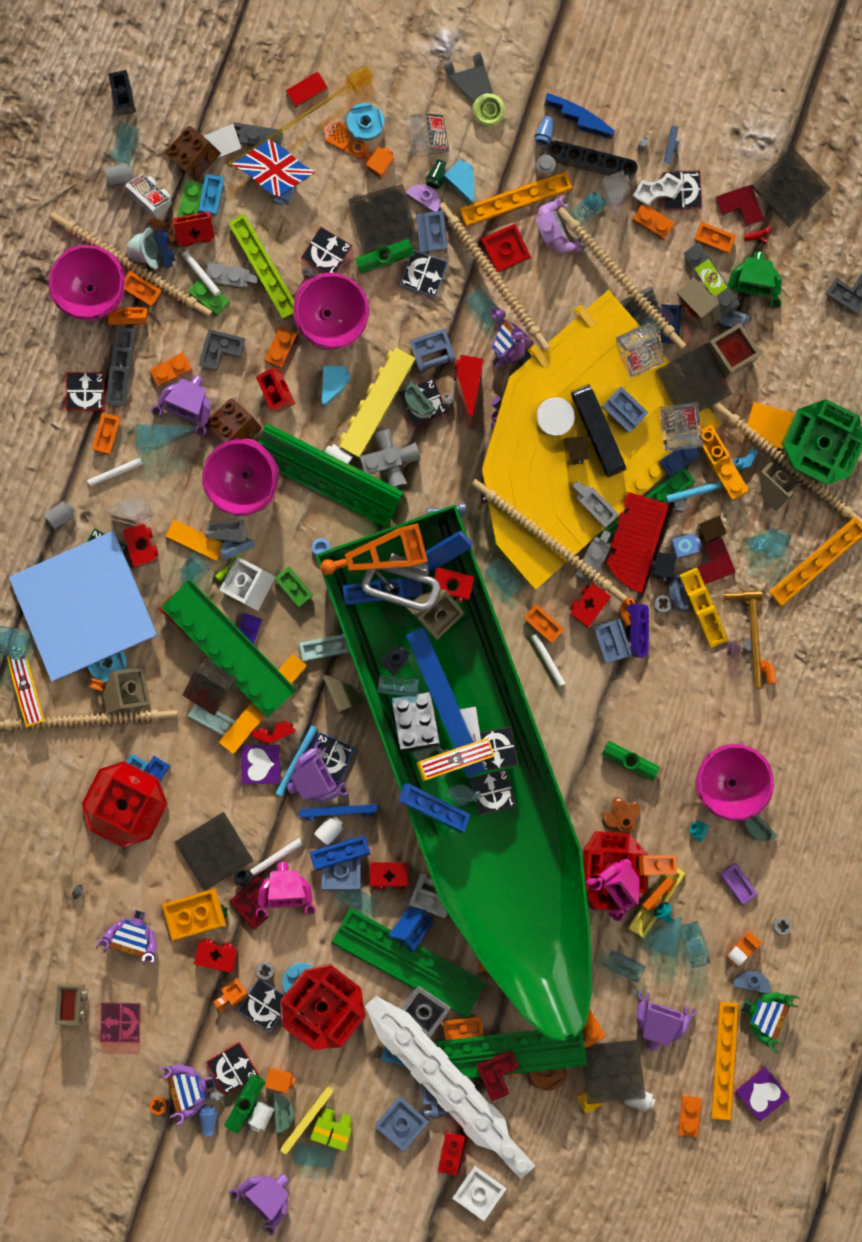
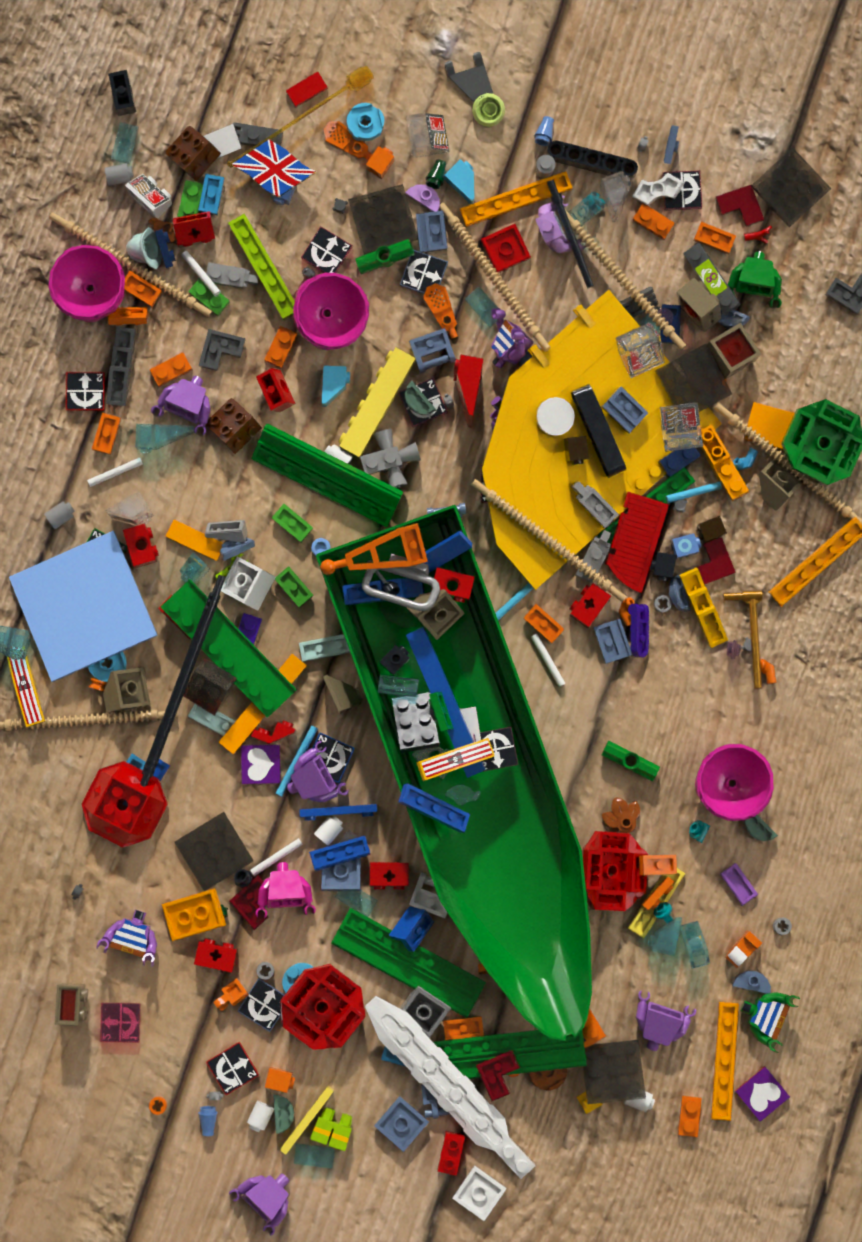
(182, 682): none -> black axle
(186, 1090): torso -> none
(225, 479): dark pink rock -> none
(239, 1113): green piece -> none
(292, 523): none -> bright green plate
(340, 205): none -> dark grey piece
(439, 706): none -> green plate
(442, 311): none -> orange piece
(495, 792): tile -> none
(504, 578): clear light blue plate -> none
(513, 601): none -> medium azure bar
(557, 200): none -> black bar
(586, 120): blue slope -> none
(621, 884): dark pink torso -> none
(624, 966): clear light blue plate -> none
(772, 542): clear light blue slope -> none

